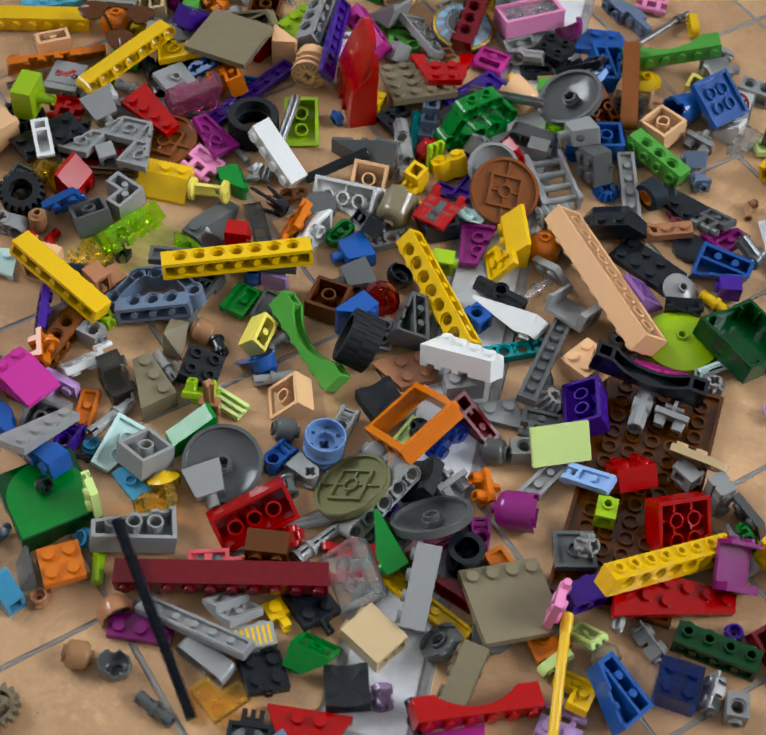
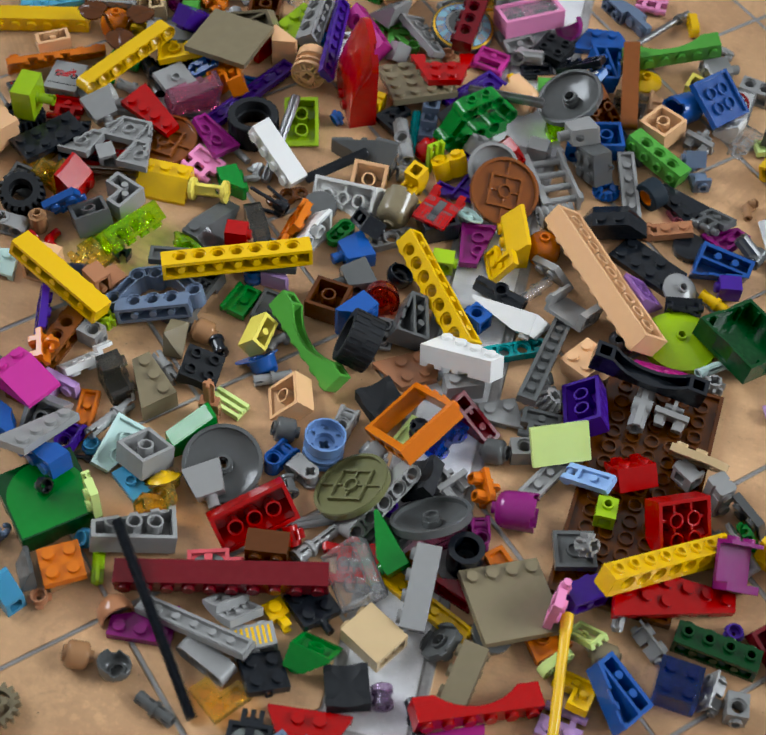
(42, 137): white slope -> none
(194, 392): lime hips -> none
(522, 132): dark grey beam -> none

